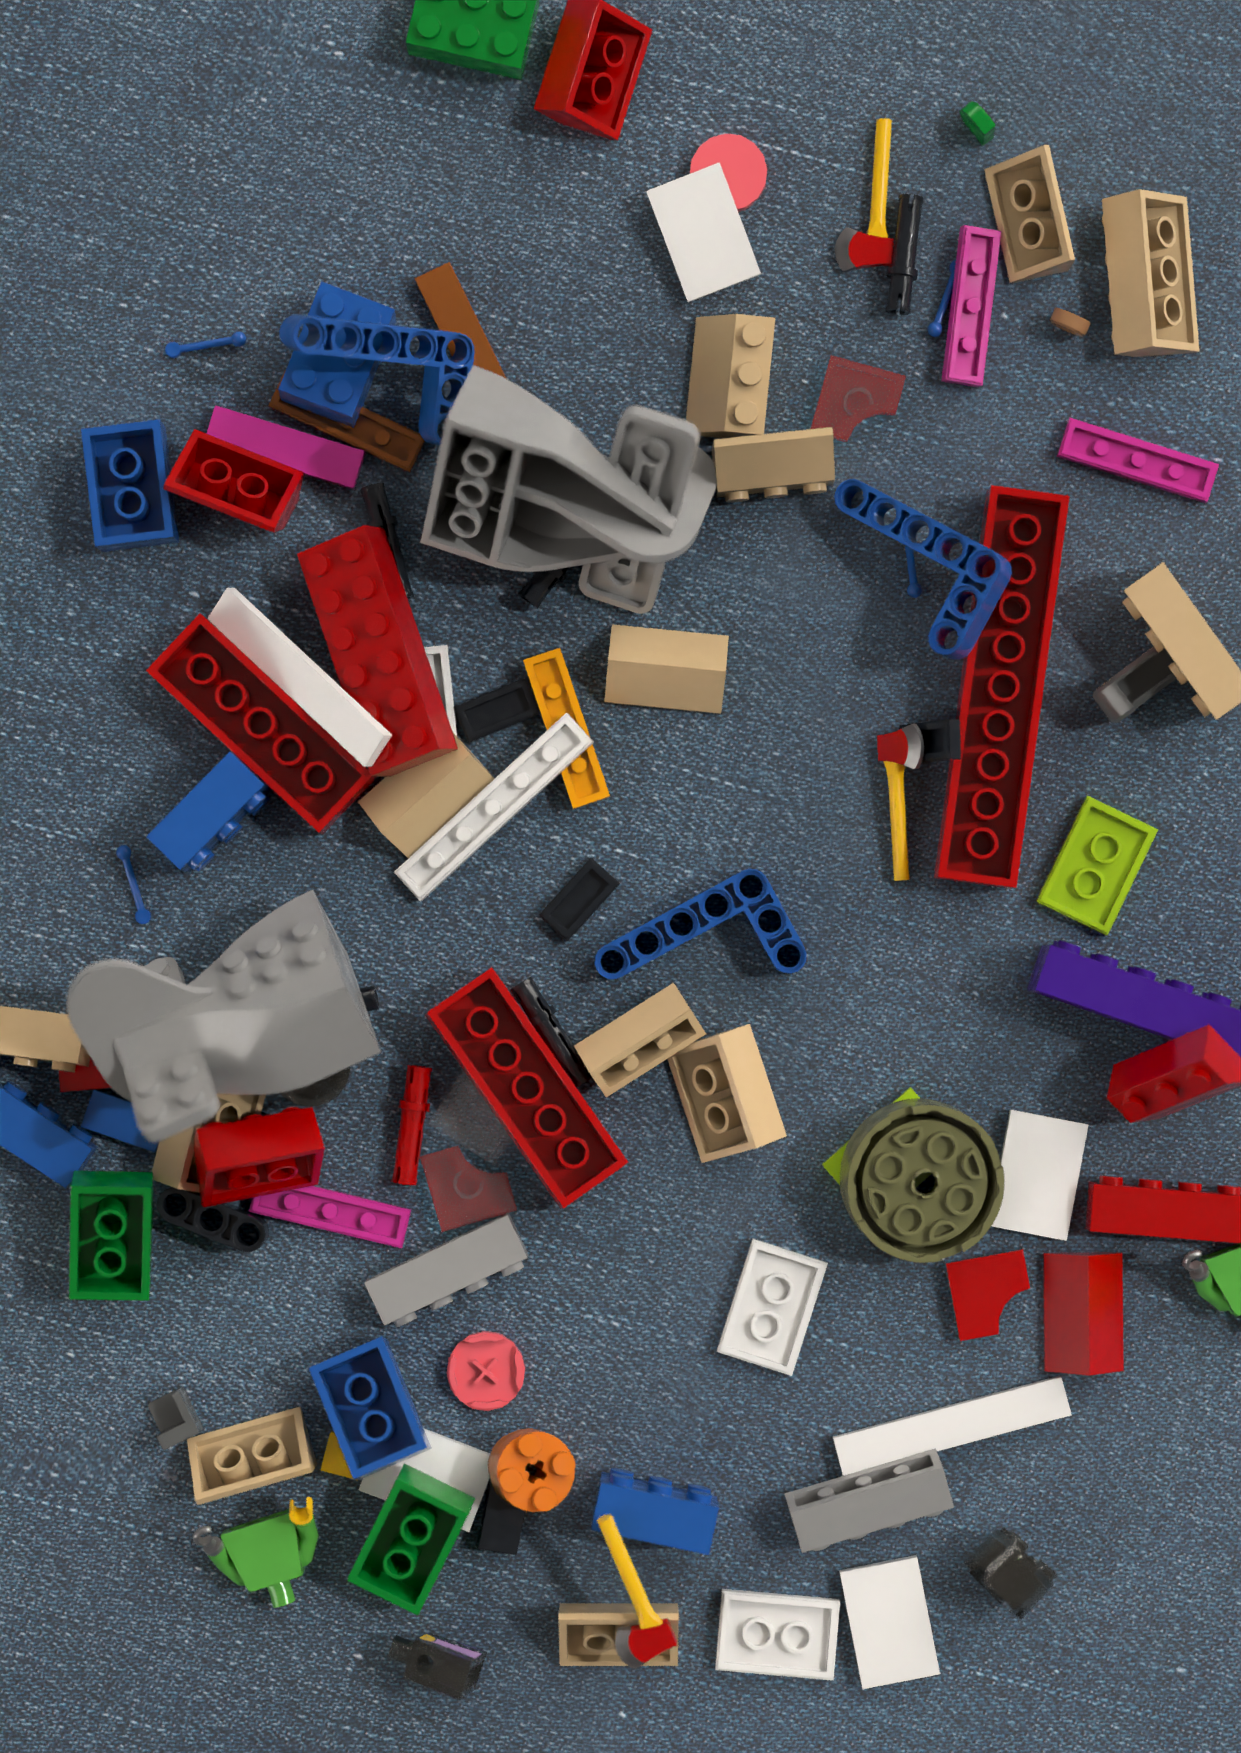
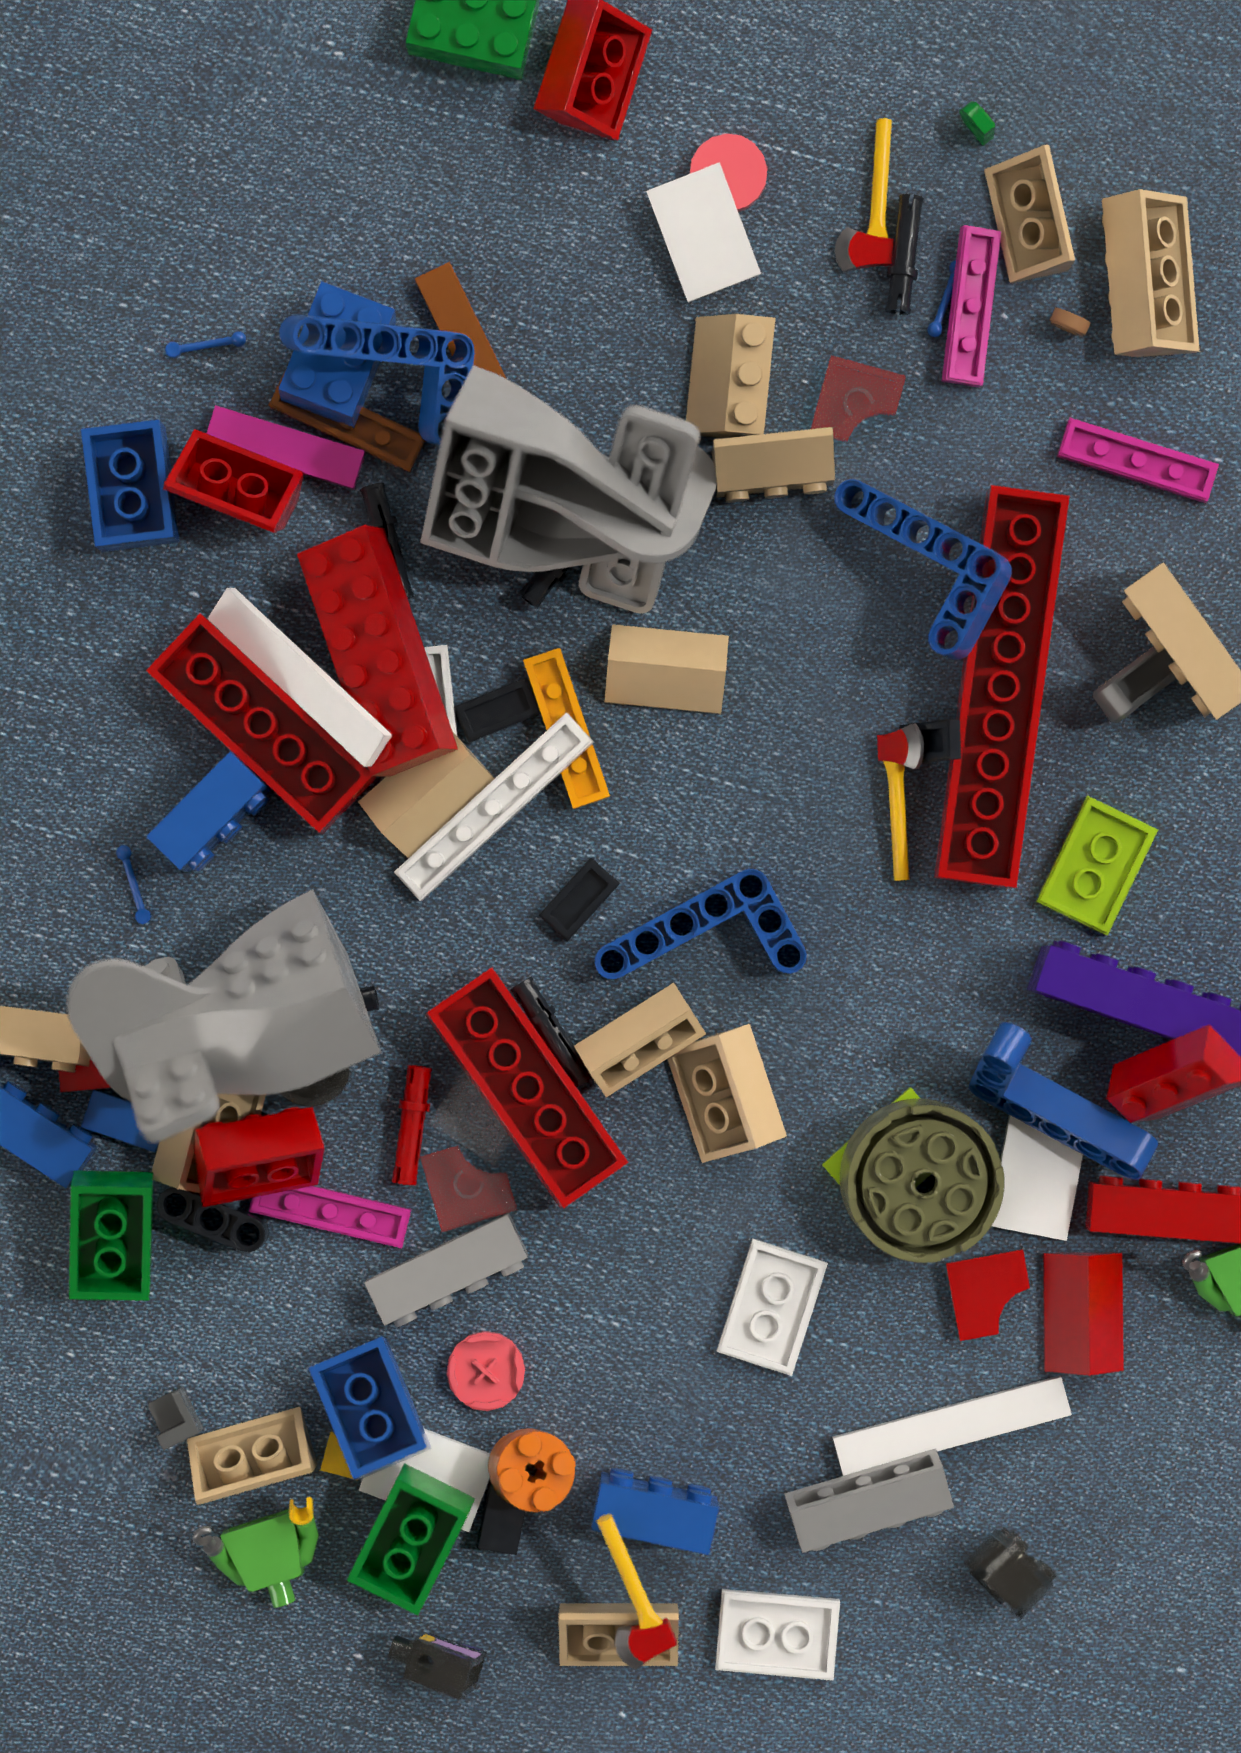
(889, 1622): white tile -> none
(914, 589): blue hinge -> none
(1056, 1110): none -> blue beam

